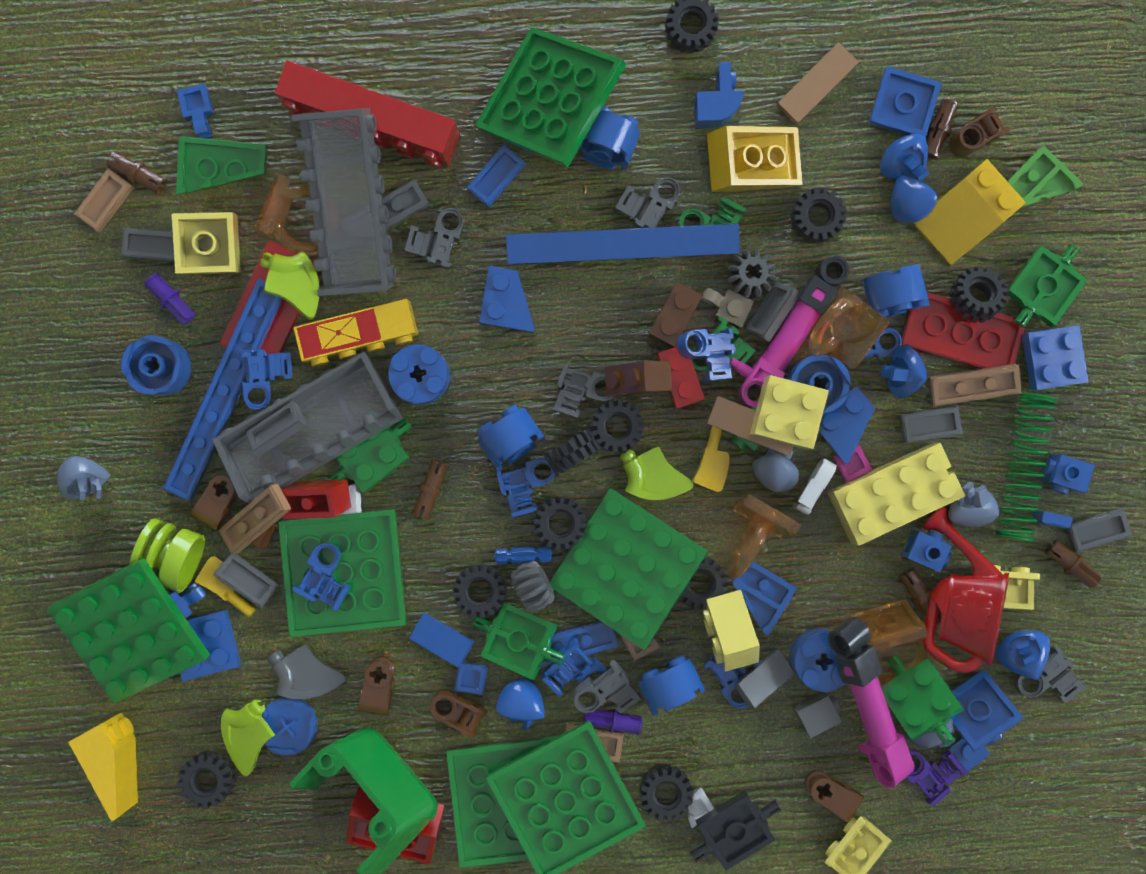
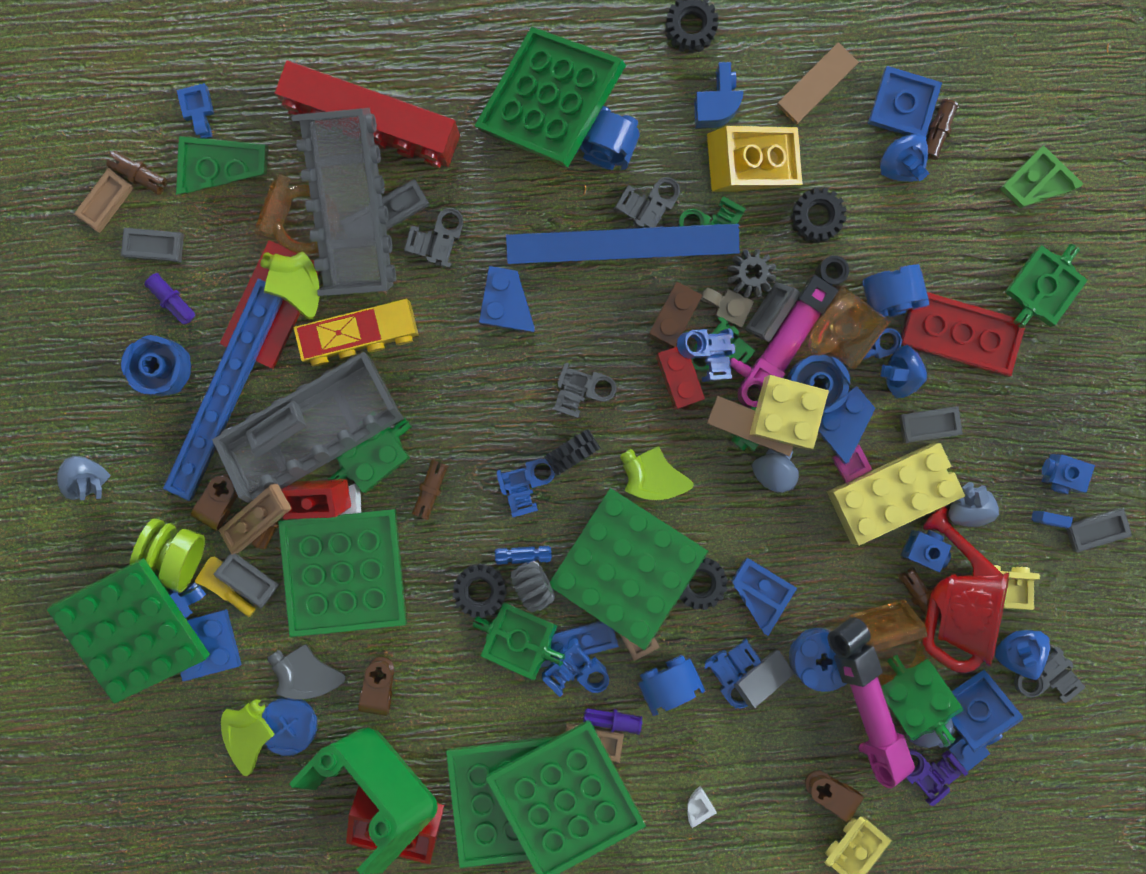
(110, 763): yellow slope -> none
(194, 792): black tyre -> none
(206, 243): light yellow brick -> none
(259, 368): blue piece -> none
(317, 581): blue piece -> none
(405, 365): blue brick -> none
(441, 640): blue tile -> none
(459, 713): reddish brown piece -> none
(471, 678): blue tile -> none
(496, 176): blue tile -> none
(509, 437): blue brick -> none
(521, 702): blue piece -> none
(554, 540): black tyre -> none
(613, 684): dark grey piece -> none
(634, 421): black tyre -> none
(638, 378): reddish brown brick -> none
(678, 805): black tyre -> none
(713, 465): yellow piece -> none
(733, 631): light yellow brick -> none
(735, 830): black plate -> none
(761, 523): clear orange tile -> none
(816, 483): white piece -> none
(818, 713): dark grey brick -> none
(911, 200): blue piece -> none
(969, 212): yellow slope -> none
(975, 384): medium nougat tile -> none
(981, 132): reddish brown piece -> none
(985, 282): black tyre -> none
(1036, 401): green piece -> none
(1055, 357): plate -> none
(1073, 564): reddish brown axle -> none

